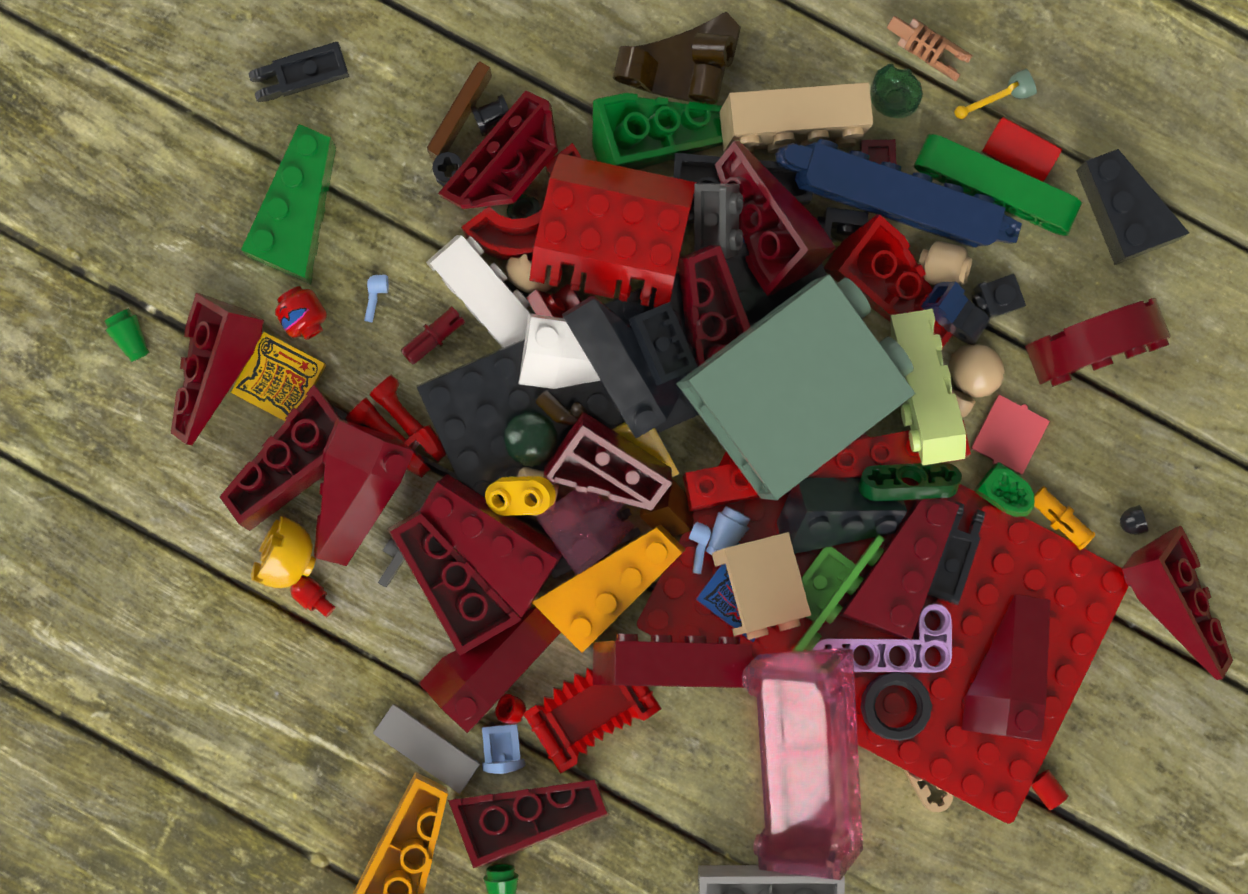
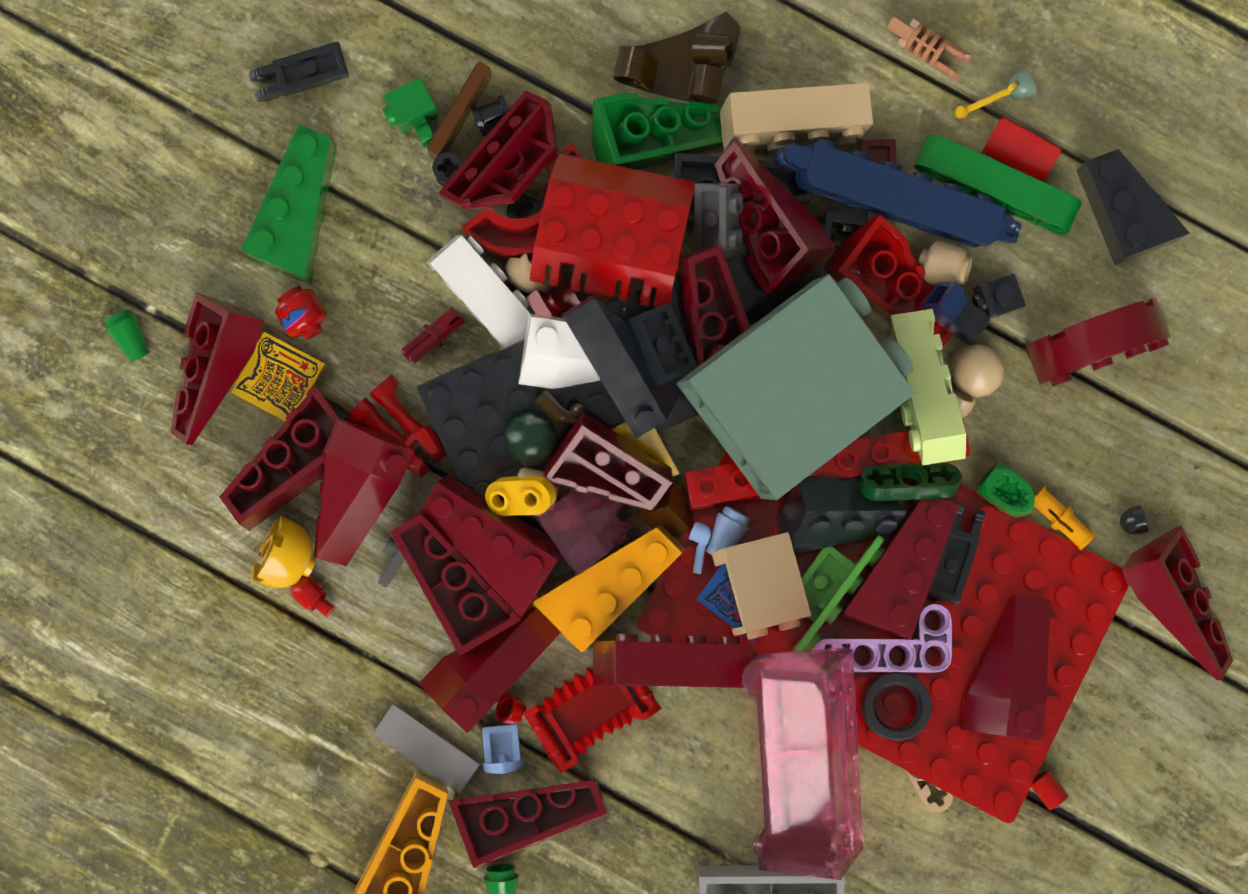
(375, 284): light blue hand -> none
(411, 109): none -> green brick
(896, 92): clear green hair -> none
(1010, 434): coral piece -> none

